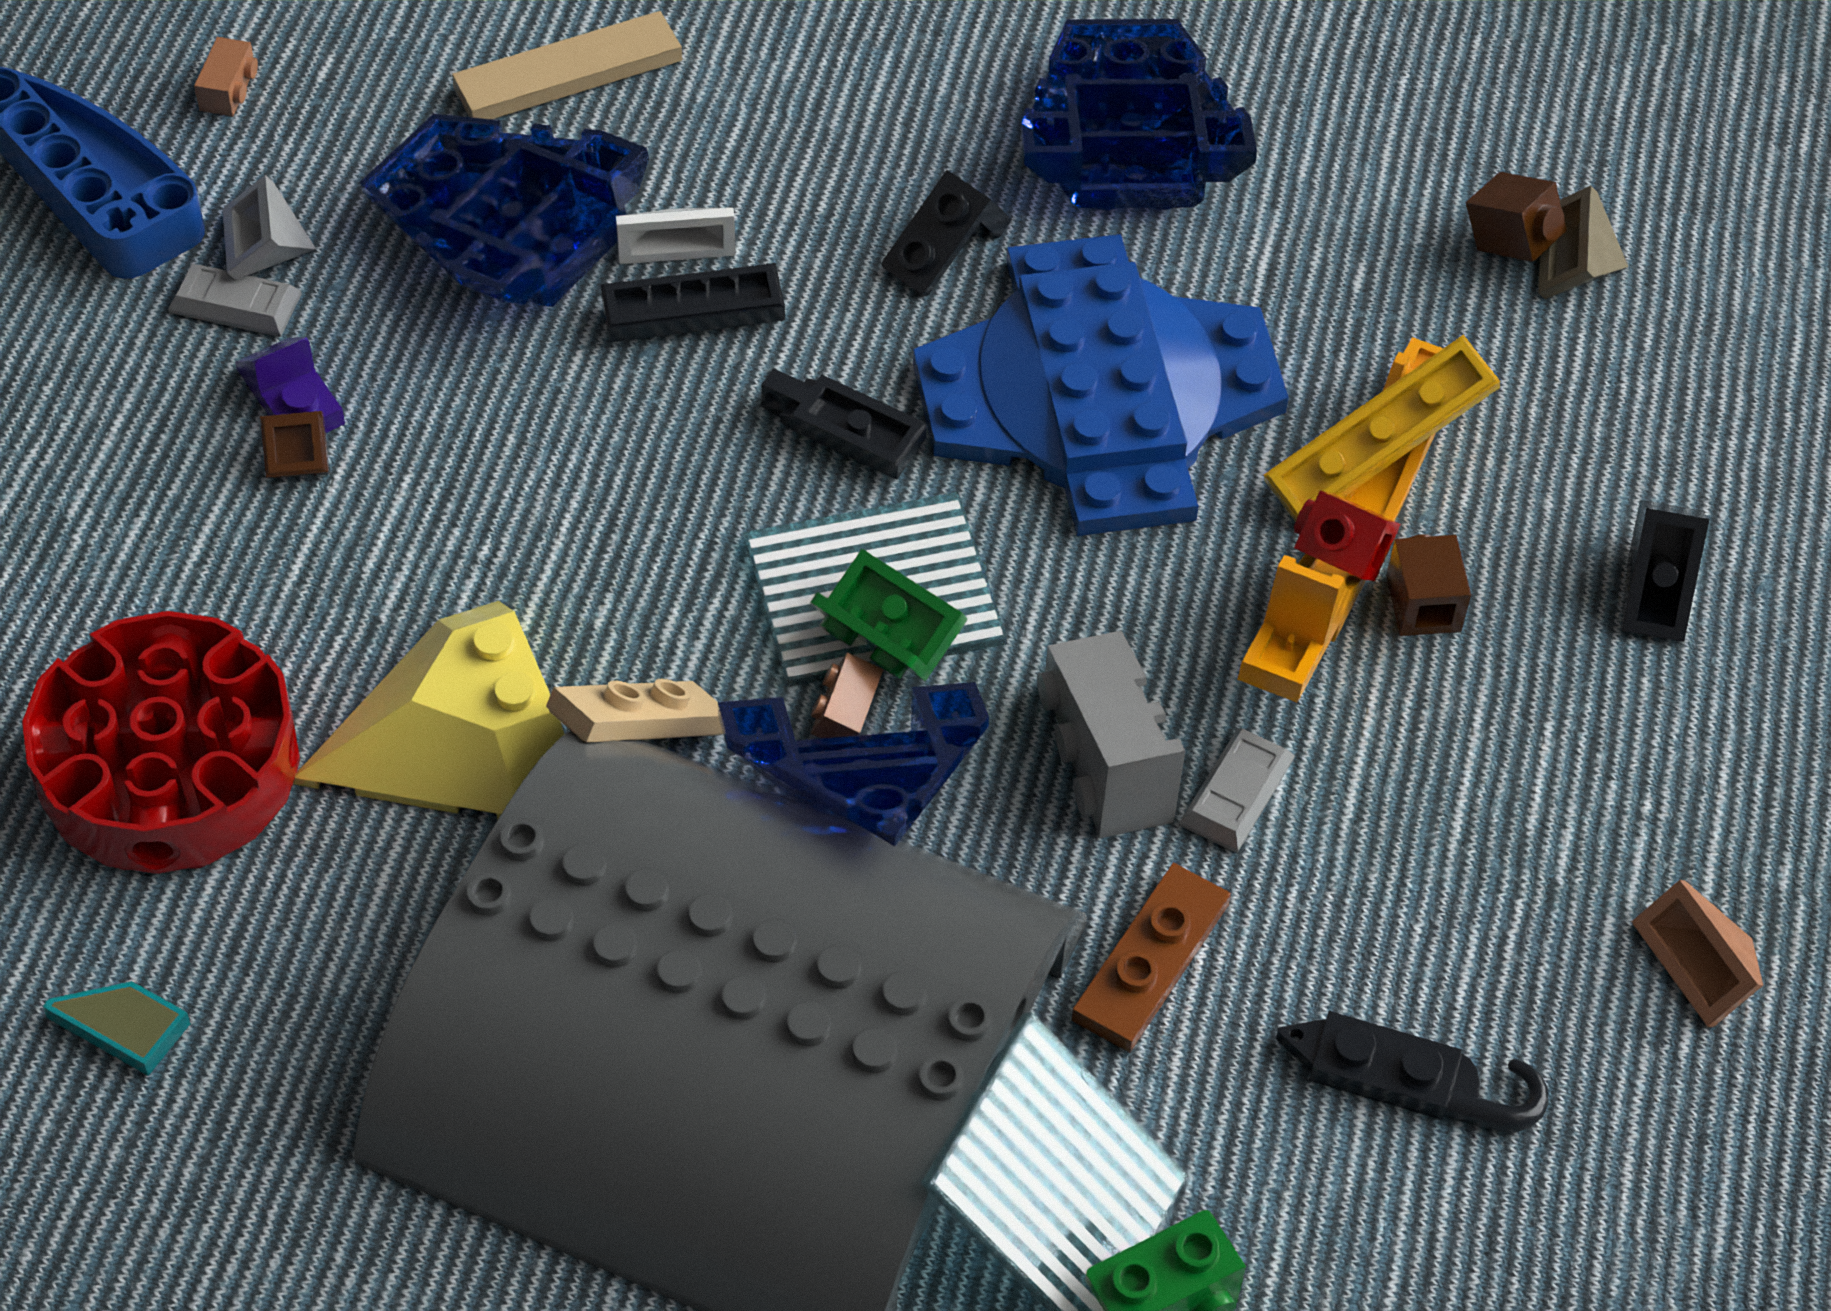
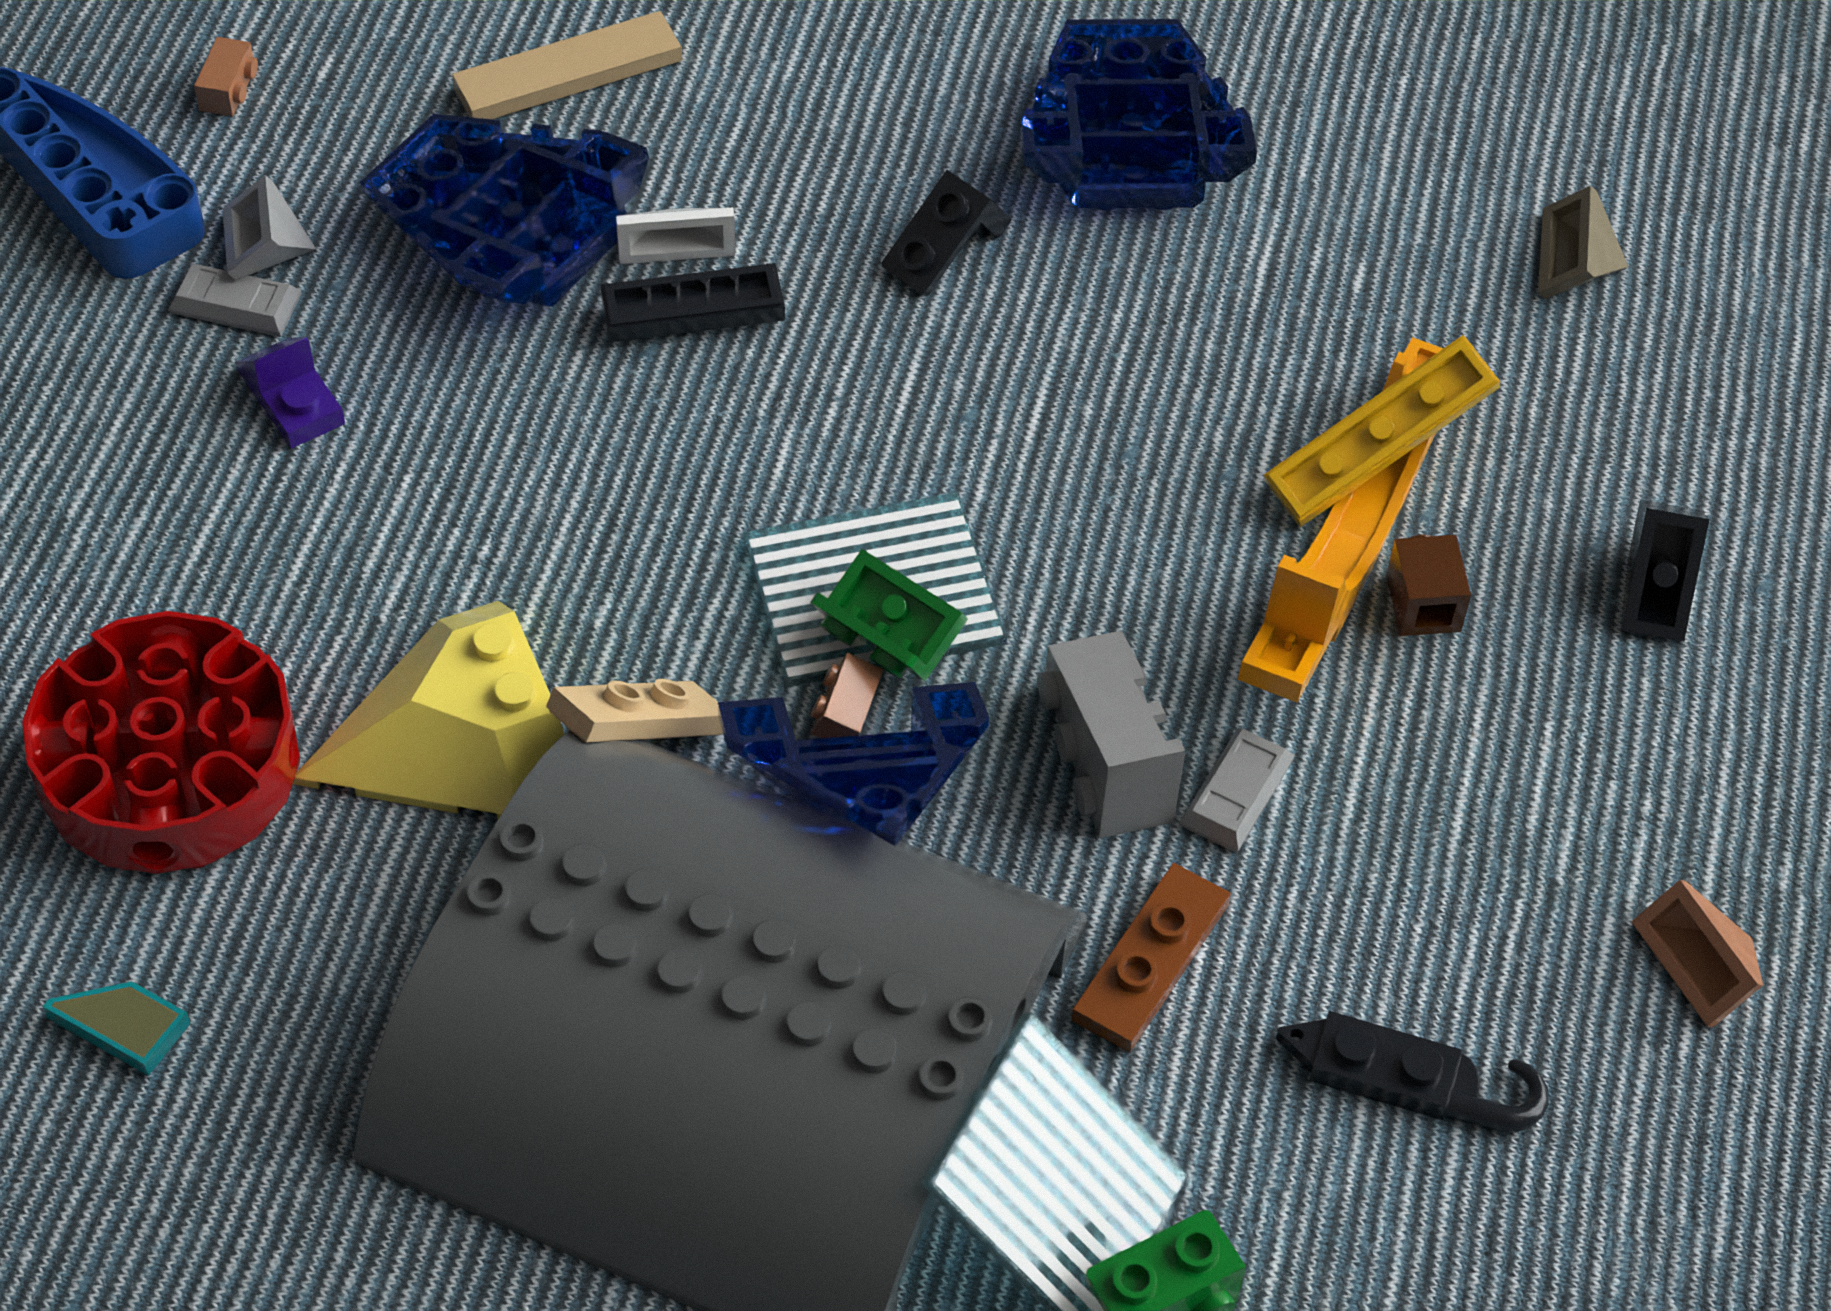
(294, 444): reddish brown tile -> none
(845, 420): black hinge -> none
(1099, 383): blue plate -> none
(1344, 535): red brick -> none
(1516, 216): reddish brown brick -> none

